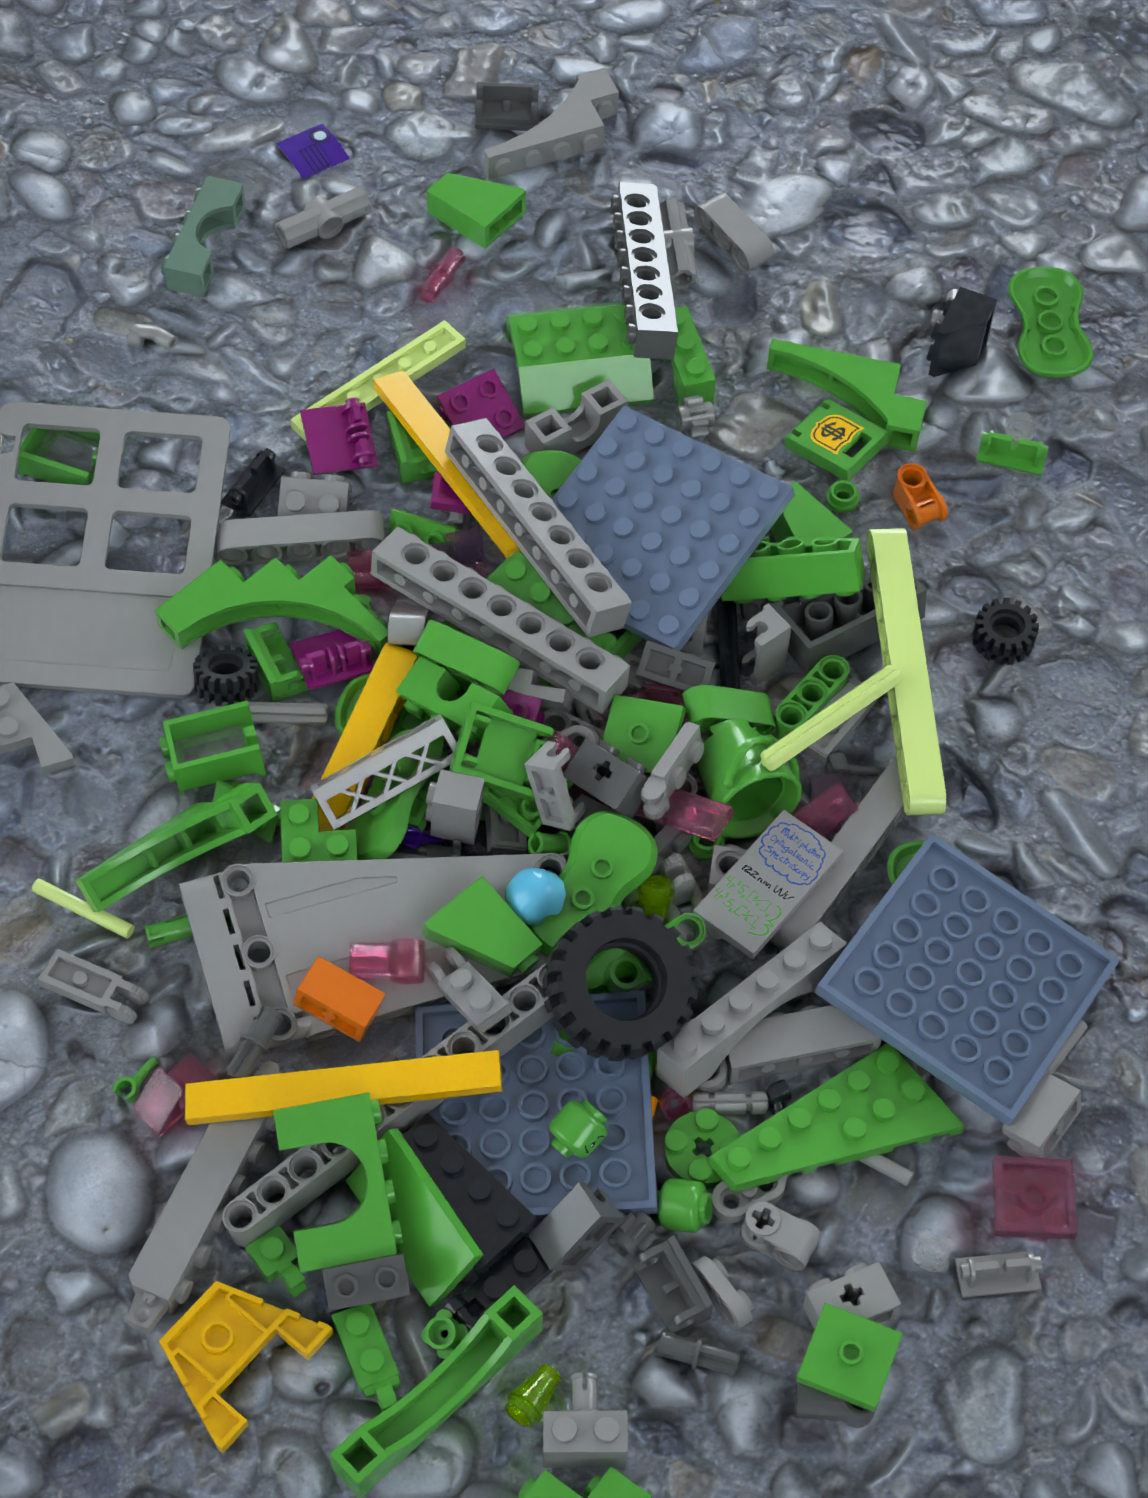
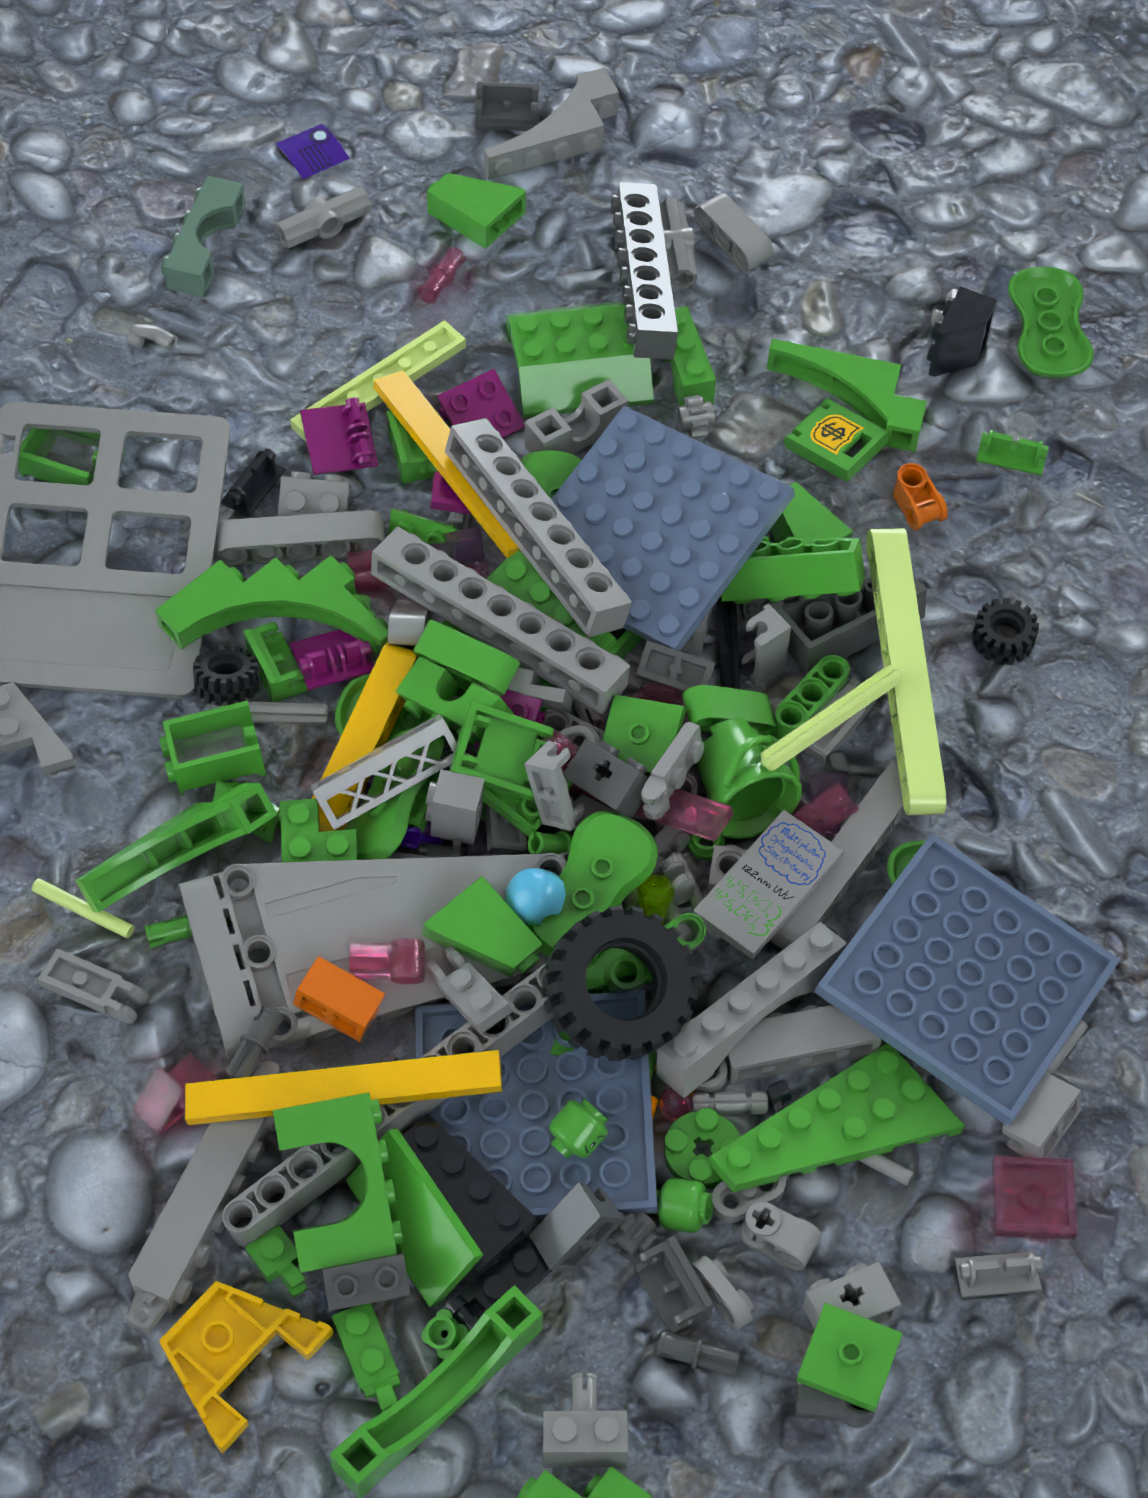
(135, 1081): bright green hand -> none
(532, 1396): clear neon green cone -> none
(839, 490): bright green plate -> none

